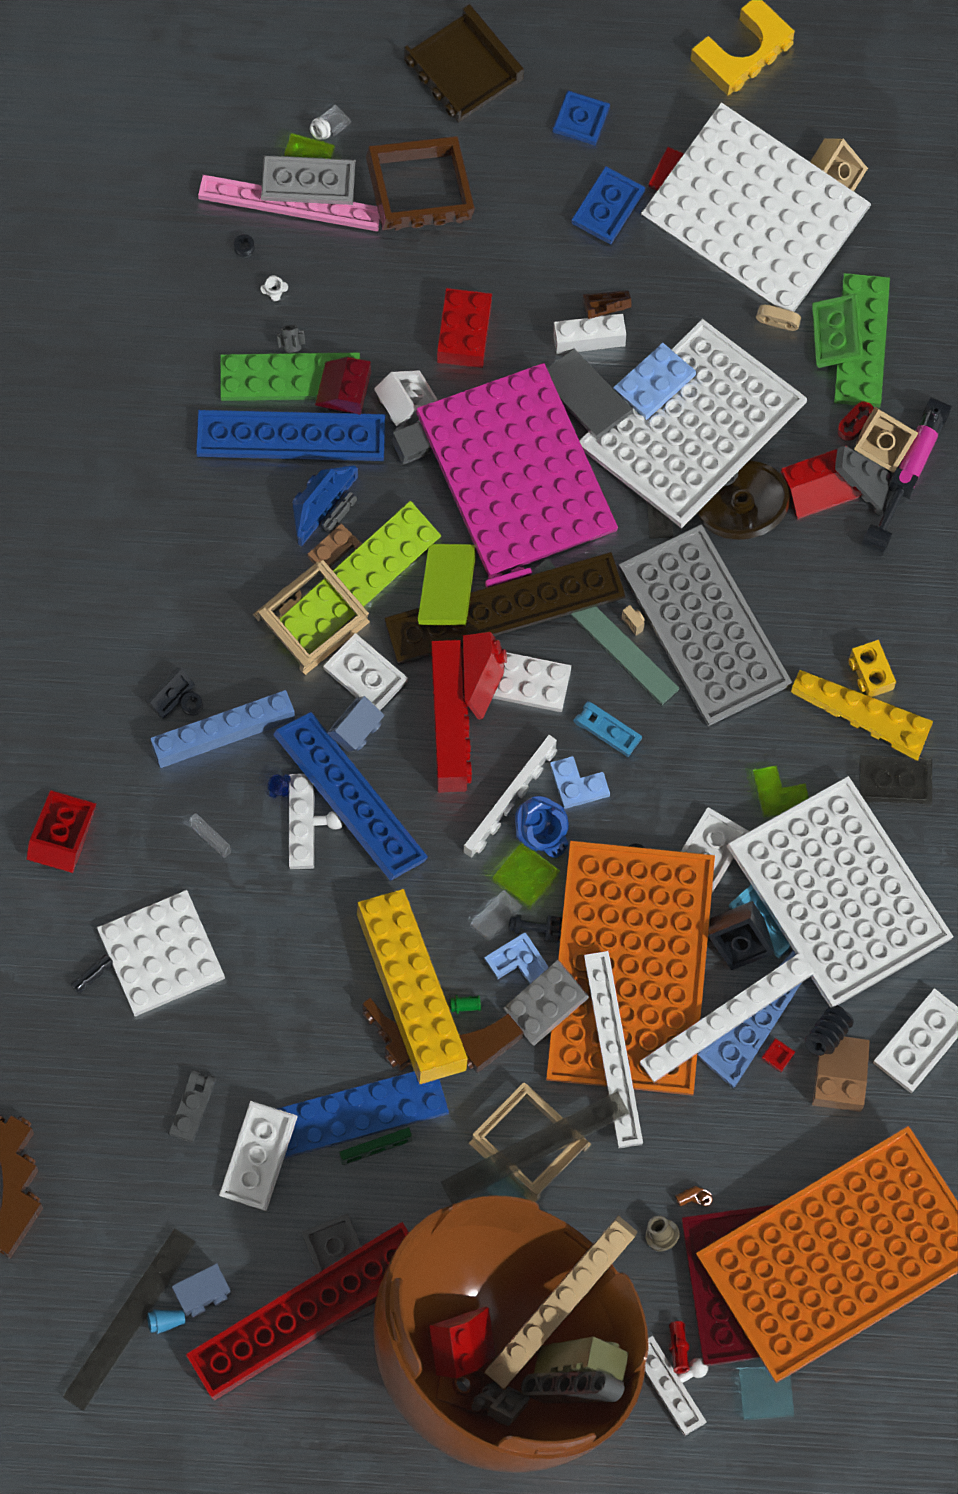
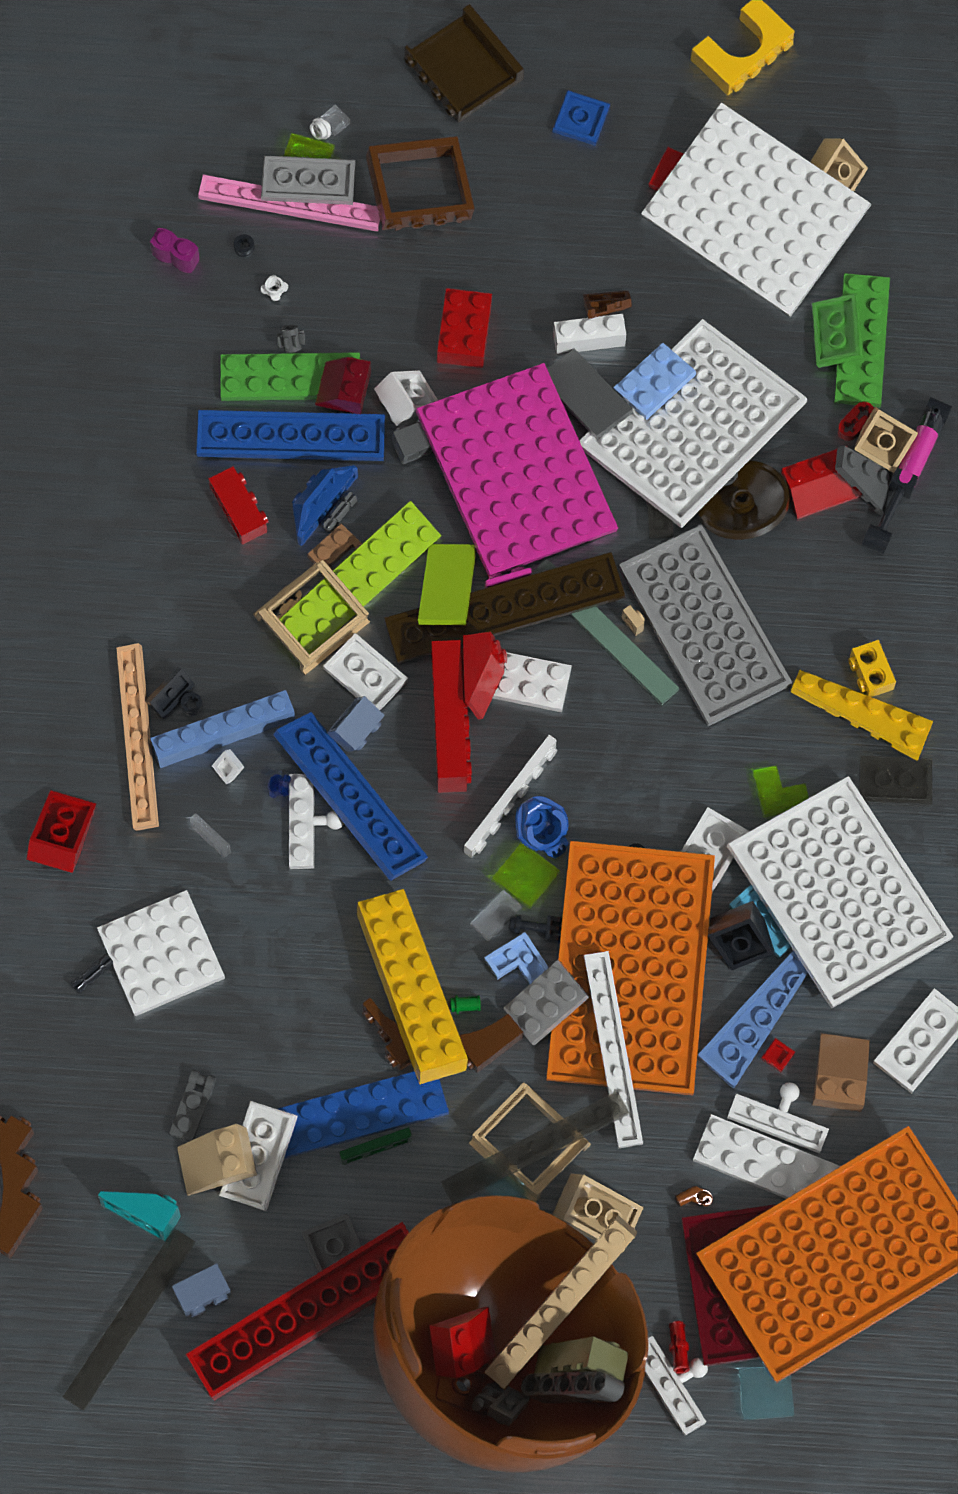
(137, 737): none -> light nougat plate
(148, 1211): none -> teal slope
(164, 1320): dark azure cone -> none
(174, 250): none -> magenta brick
(217, 1159): none -> tan slope
(228, 766): none -> white plate
(238, 504): none -> red brick
(574, 789): light blue plate -> none
(593, 1207): none -> tan slope
(608, 205): blue plate -> none
(608, 729): dark azure plate -> none
(661, 1233): dark tan piece -> none
(727, 1017): white plate -> none
(758, 1158): none -> white plate
(778, 317): tan beam -> none
(778, 1121): none -> white plate
(829, 1031): black piece -> none

